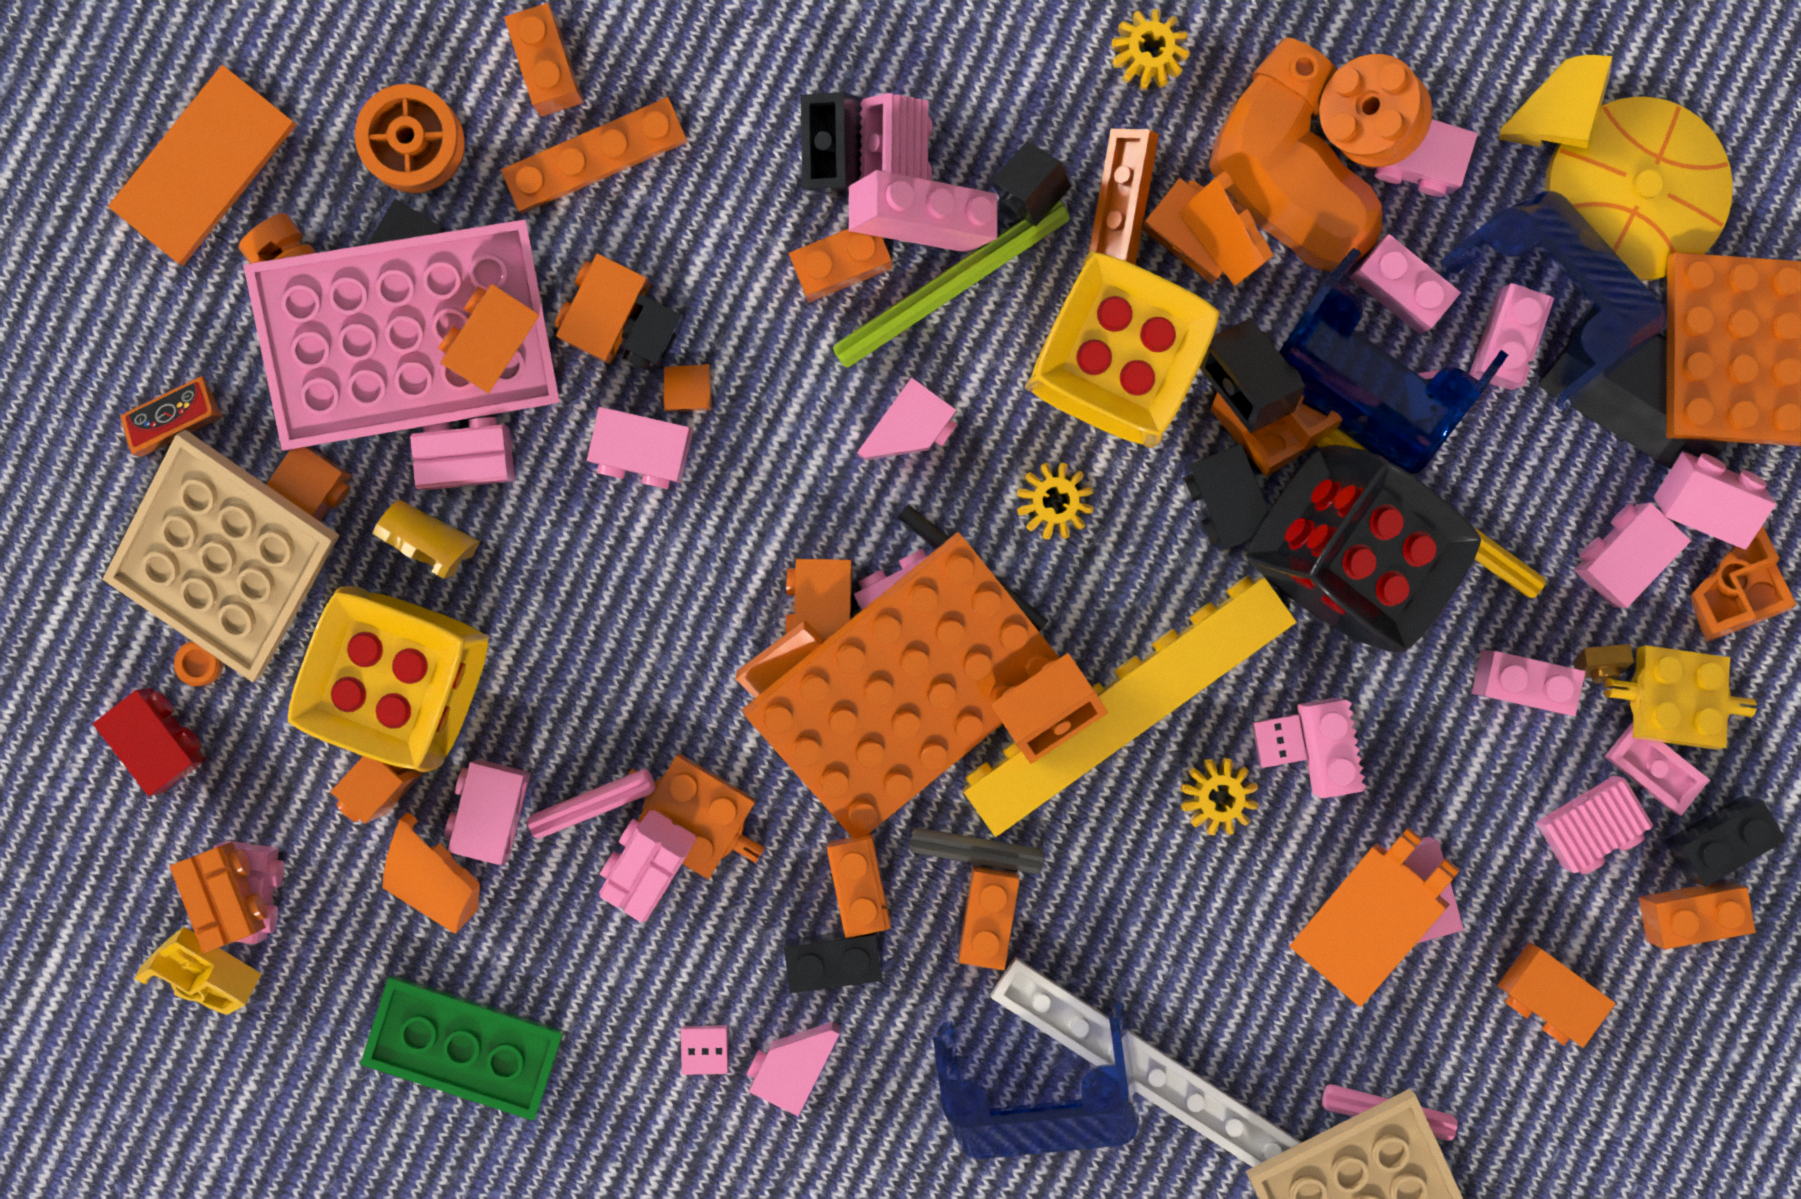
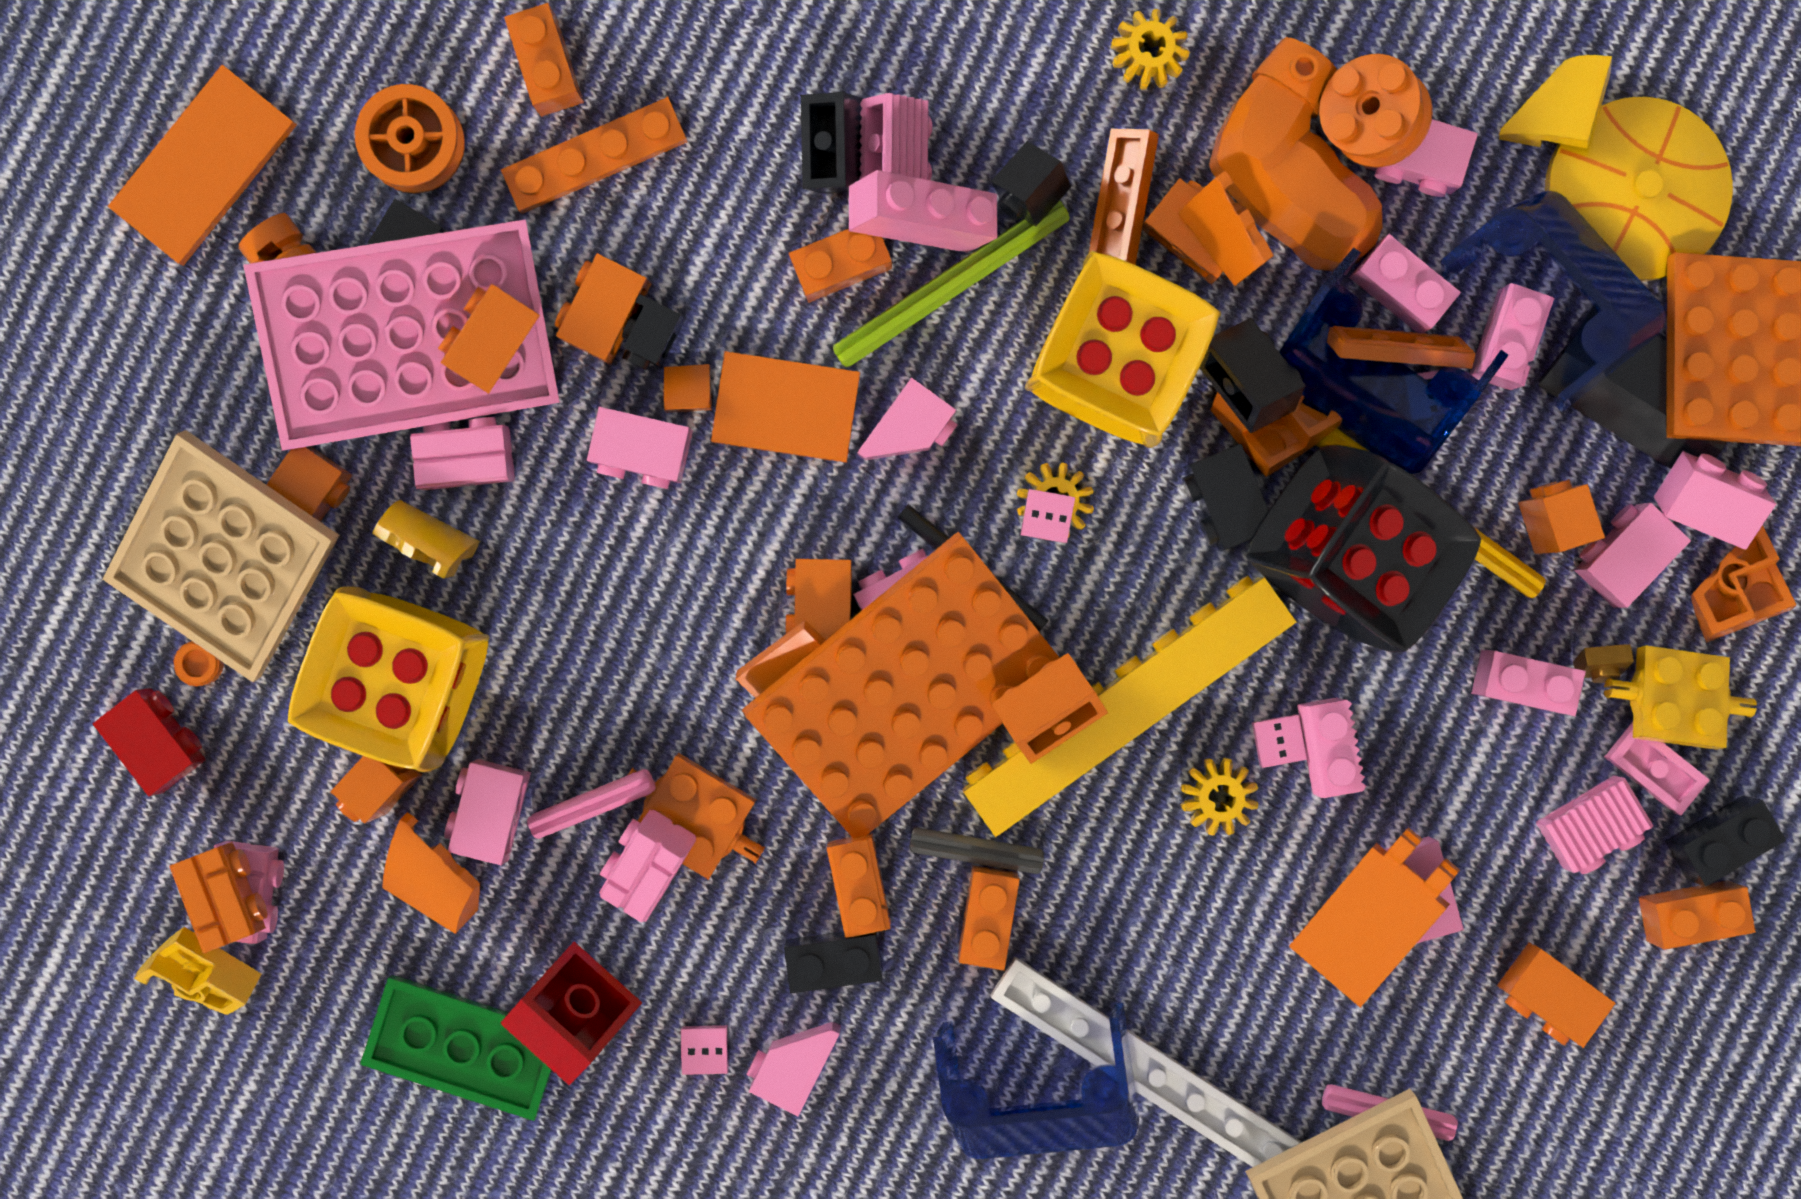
(162, 418): slope -> none
(571, 1013): none -> red brick
(785, 407): none -> orange tile
(1047, 516): none -> bright pink tile
(1400, 347): none -> orange tile
(1560, 517): none -> orange brick

